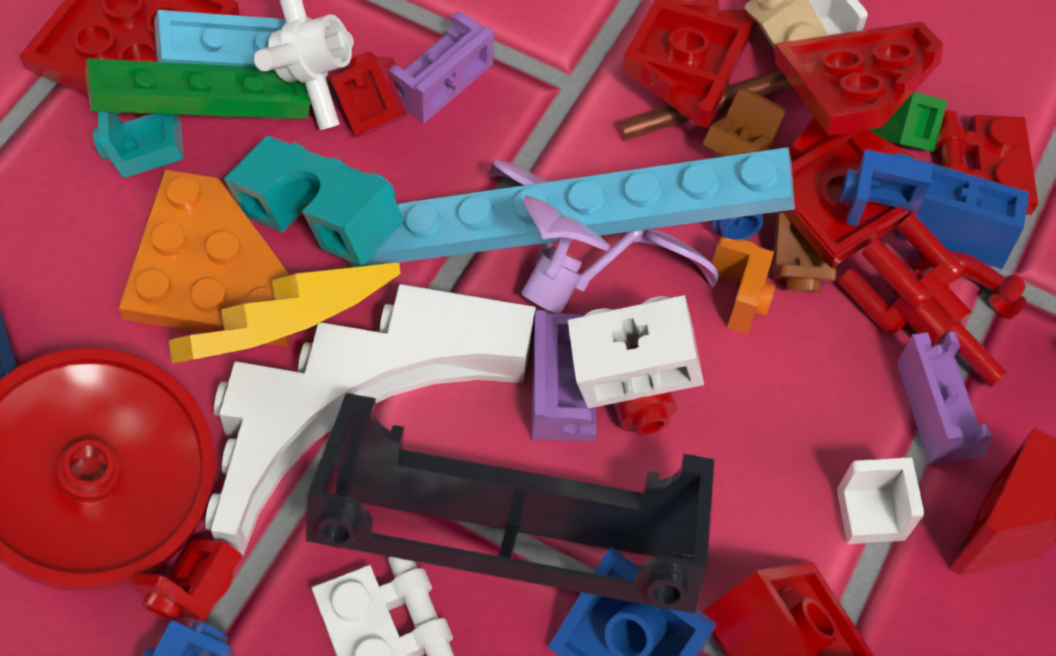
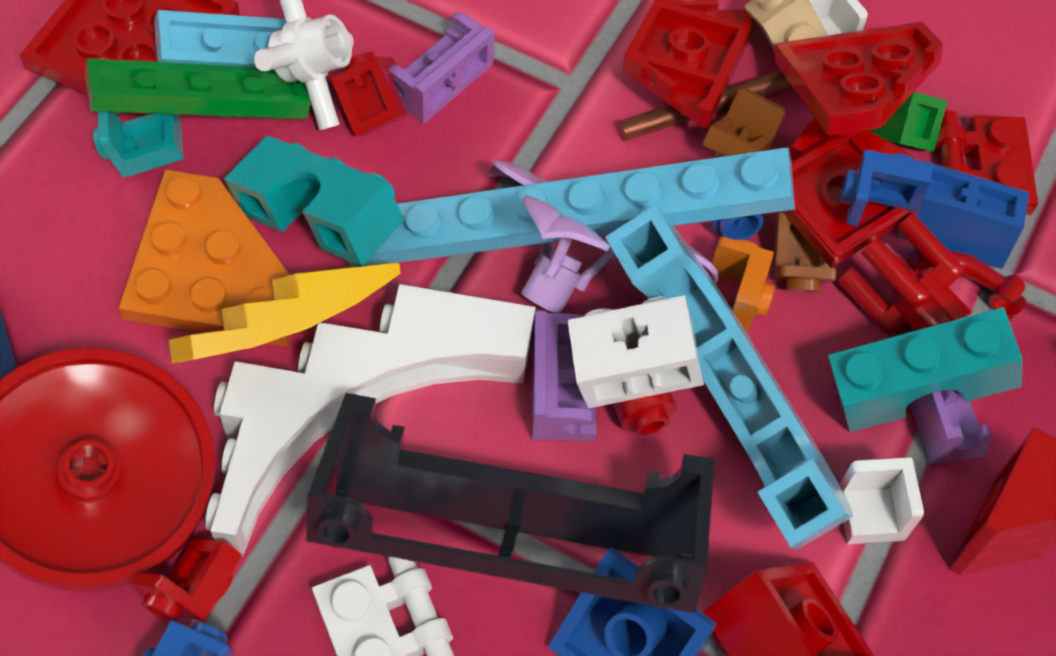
(795, 475): none -> medium azure arch
(962, 355): none -> teal arch

